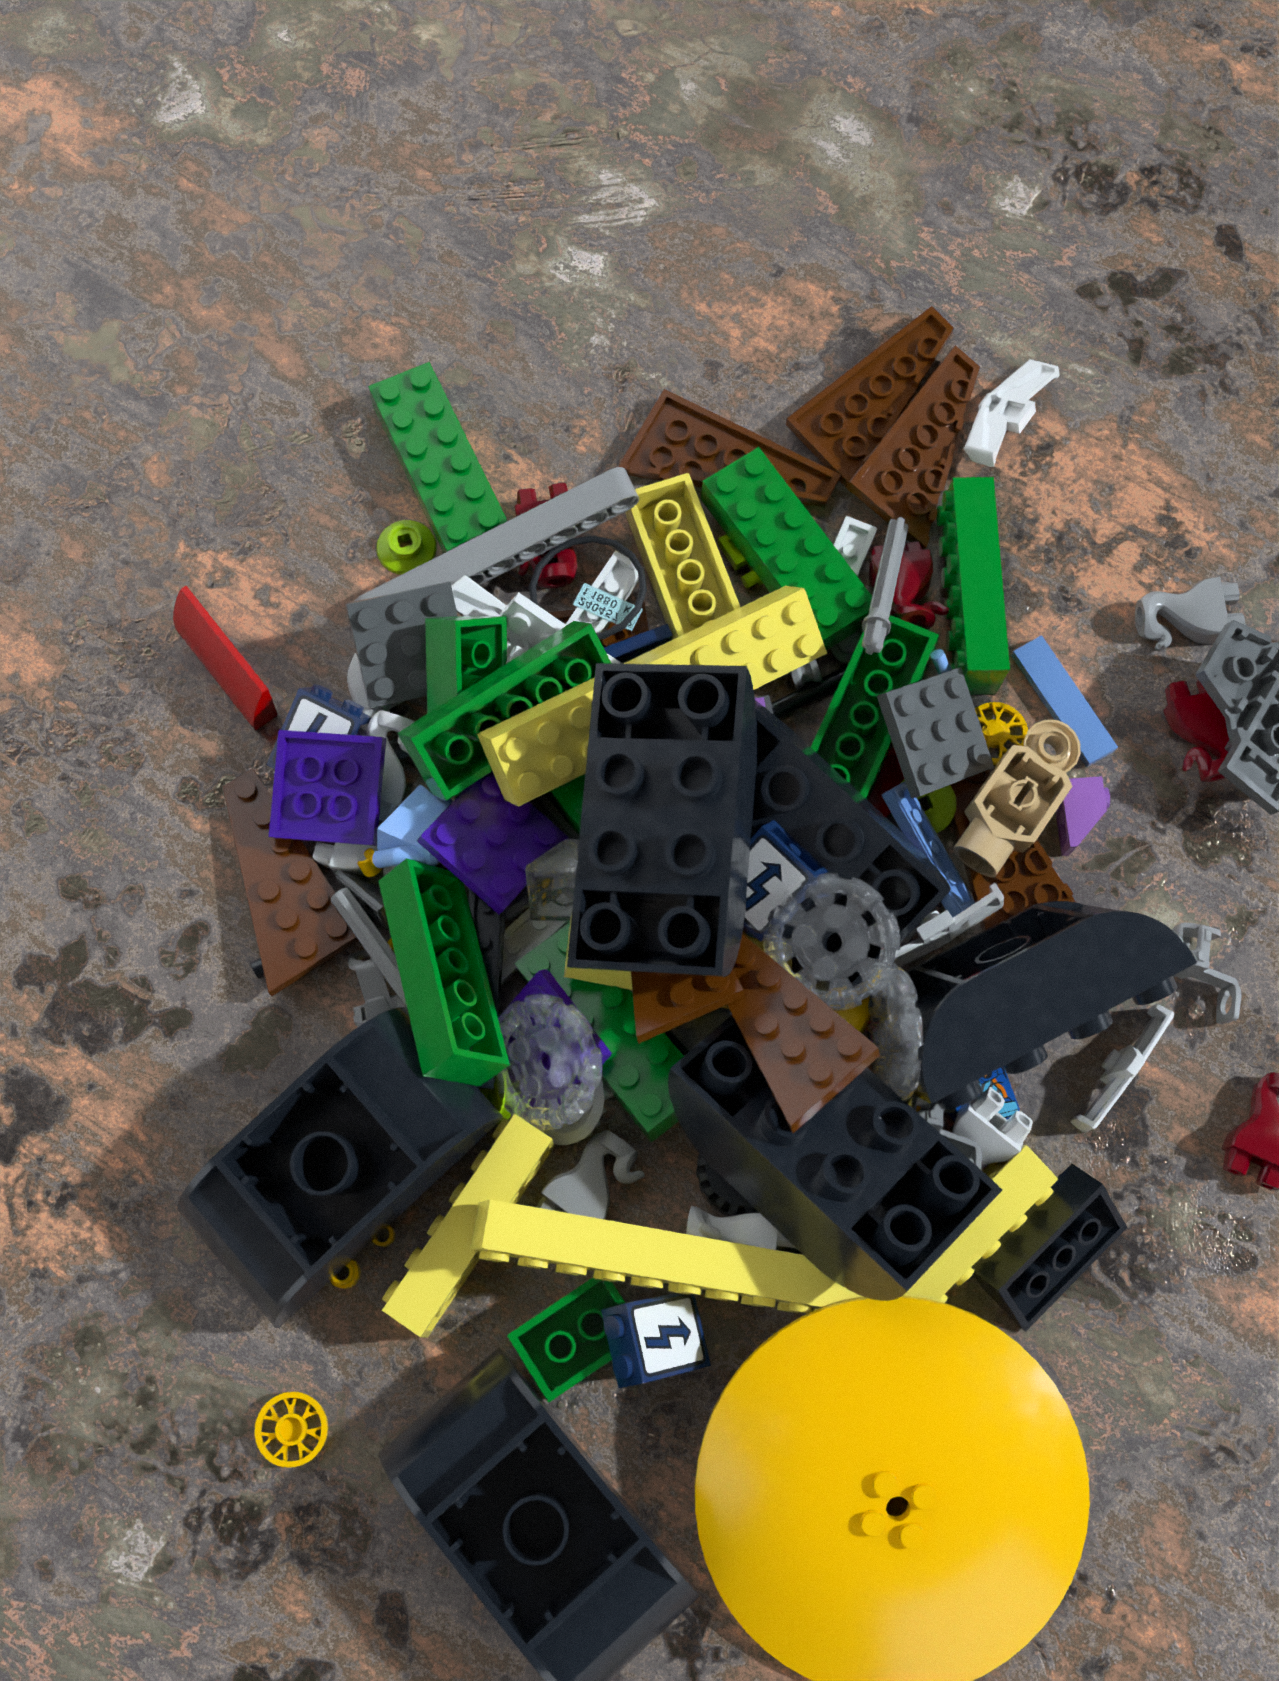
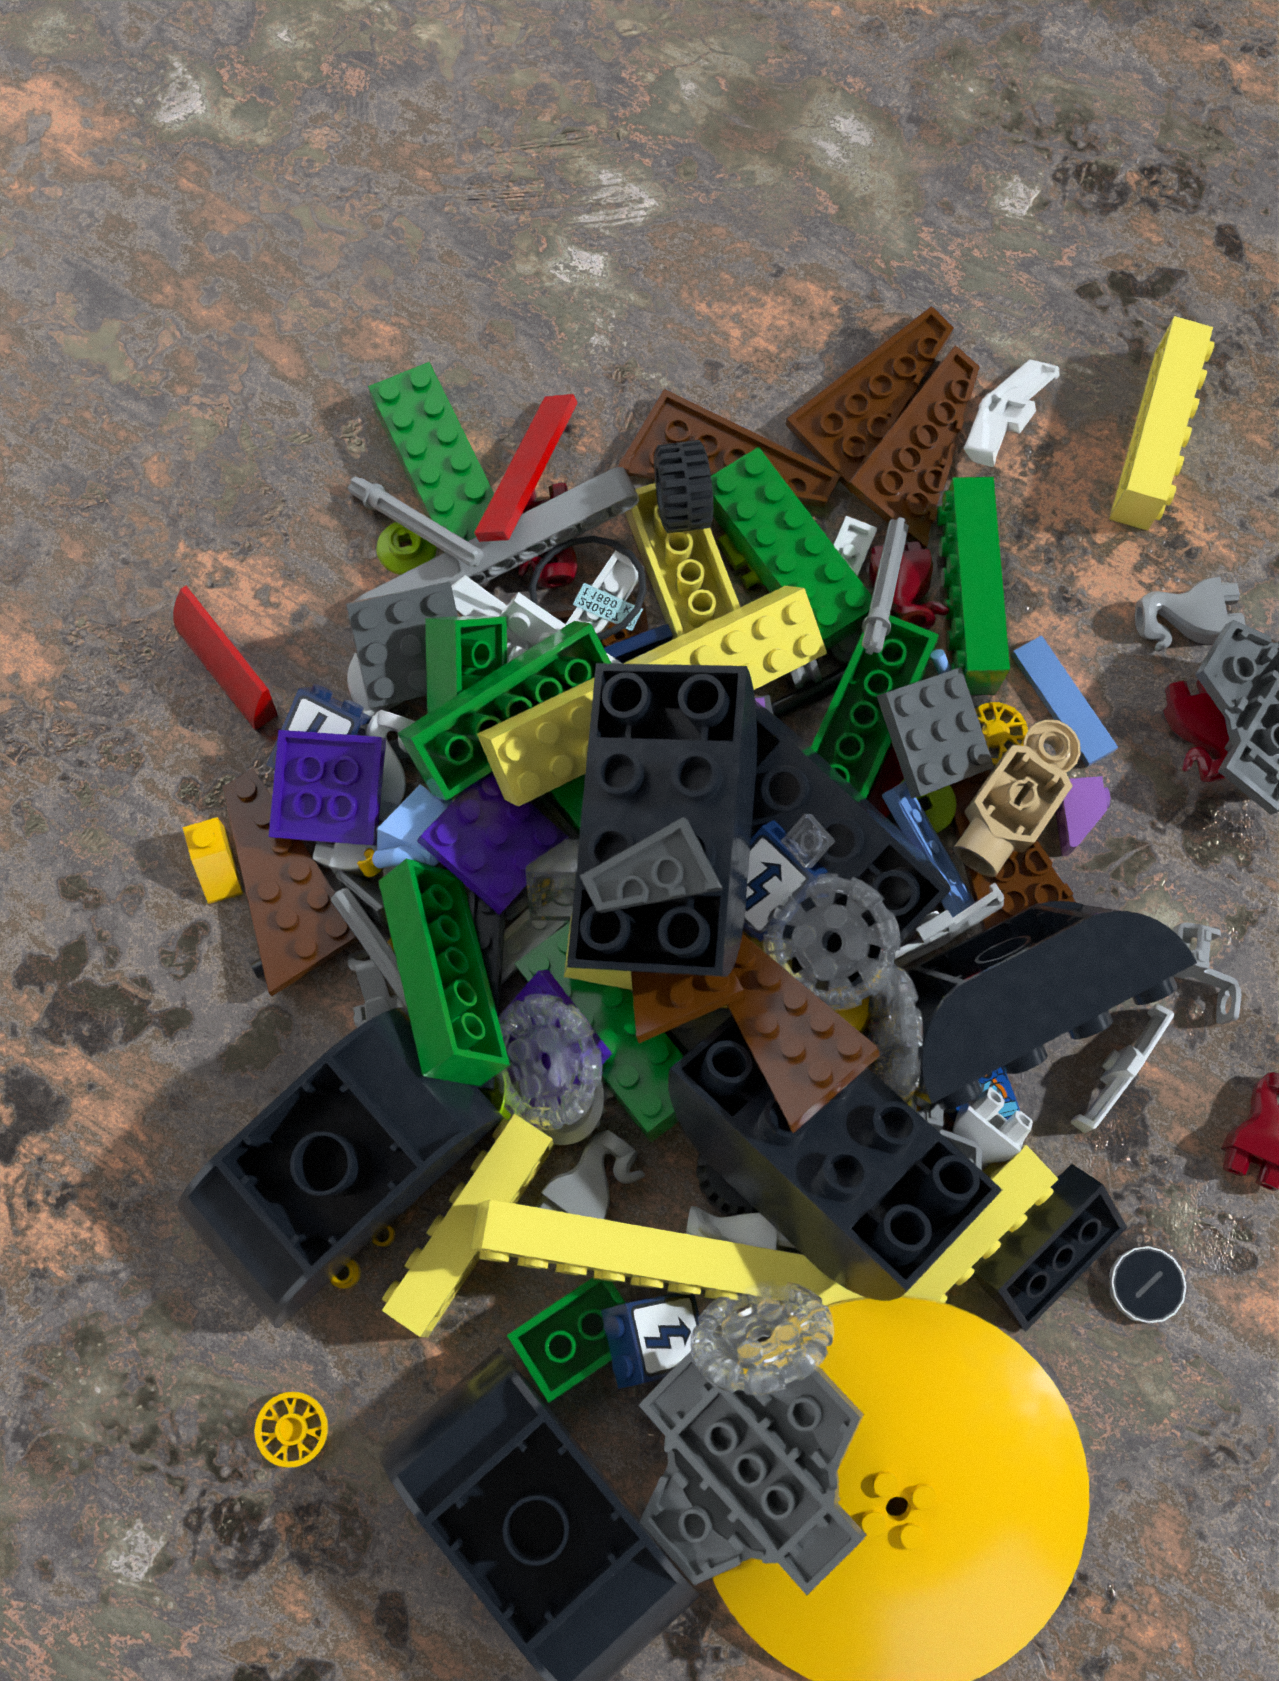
(213, 860): none -> yellow slope
(376, 498): none -> light grey axle
(525, 468): none -> red tile
(653, 871): none -> dark grey wing
(683, 486): none -> black tyre
(751, 1476): none -> dark grey plate
(769, 1362): none -> clear plate
(808, 841): none -> clear plate
(1147, 1284): none -> black tile
(1162, 424): none -> light yellow brick

